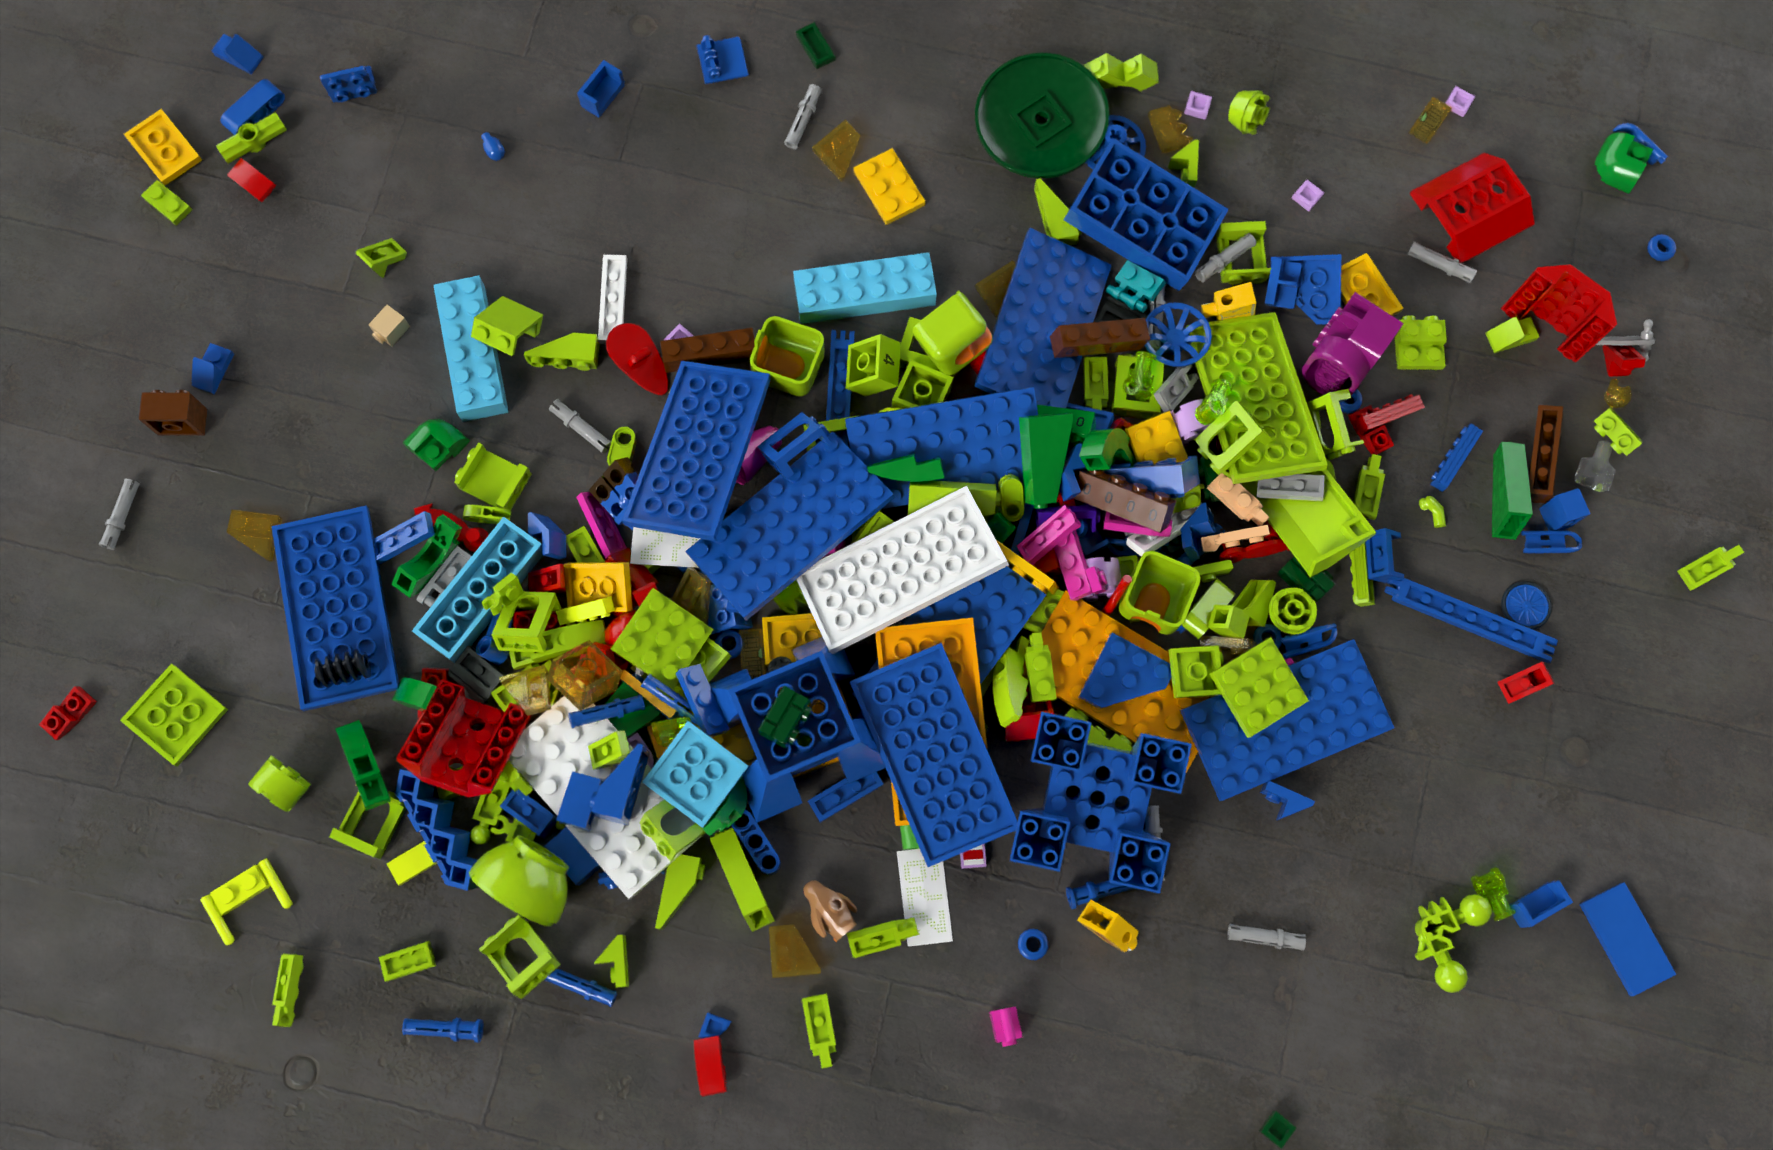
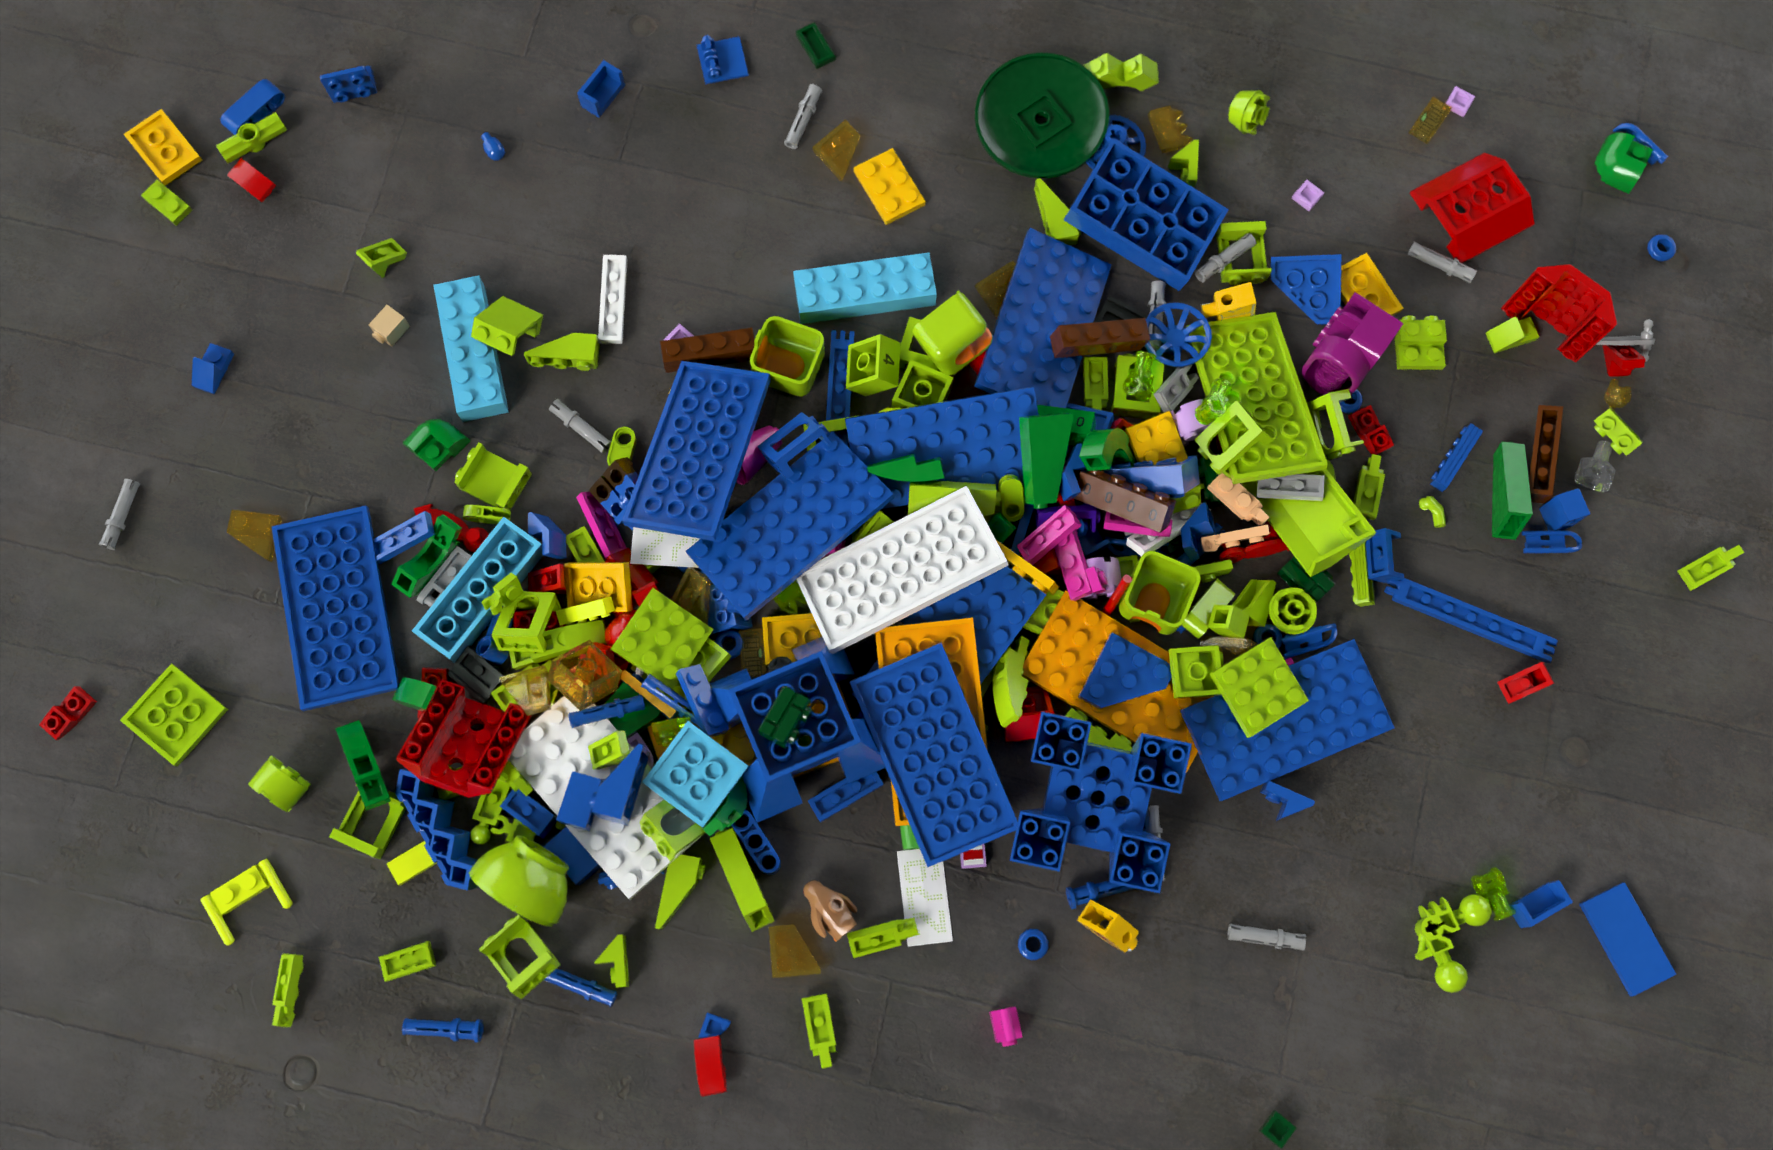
(173, 413): reddish brown brick -> none
(237, 52): blue slope -> none
(342, 669): black piece -> none
(637, 357): red shield -> none
(1039, 670): lime hinge -> none
(1139, 281): teal plate -> none
(1198, 105): lavender tile -> none
(1283, 283): blue panel -> none
(1389, 412): red piece -> none
(1526, 605): blue wheel -> none

